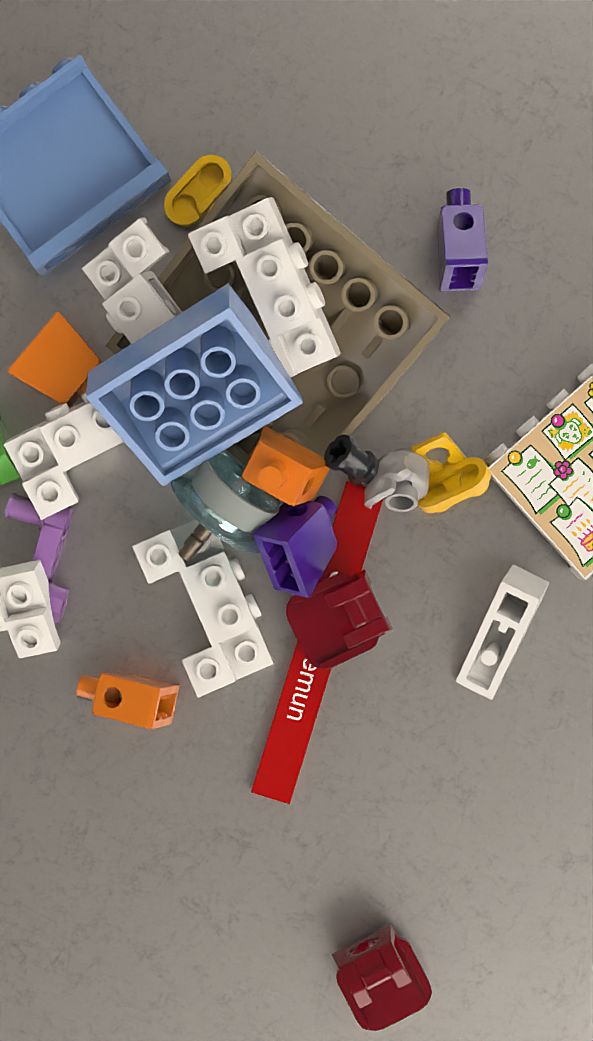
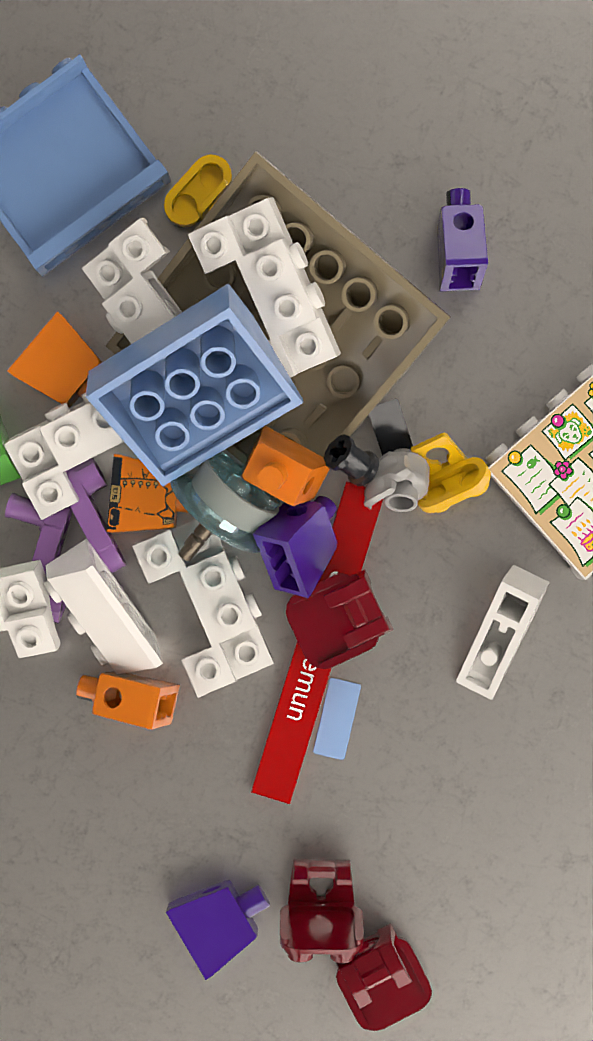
(86, 480): none -> medium lavender beam
(102, 610): none -> white slope
(139, 499): none -> orange torso
(217, 923): none -> dark purple torso
(321, 923): none -> dark red piece
(337, 718): none -> light blue sticker
(390, 427): none -> black sticker

